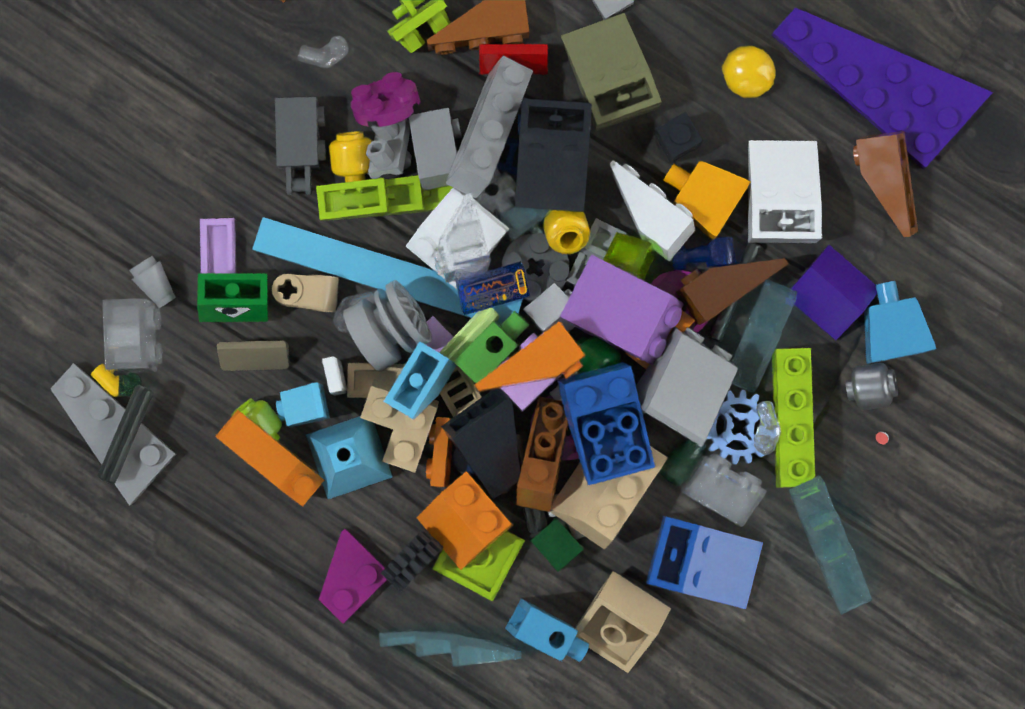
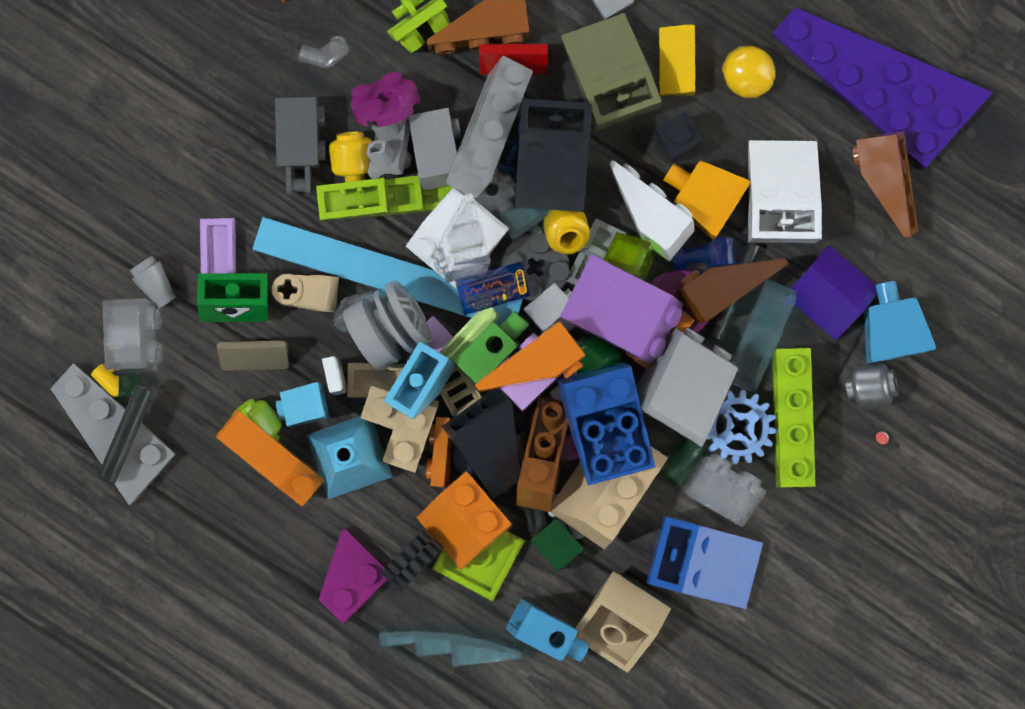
(677, 60): none -> yellow slope
(768, 430): clear arm -> none
(830, 544): clear light blue slope -> none

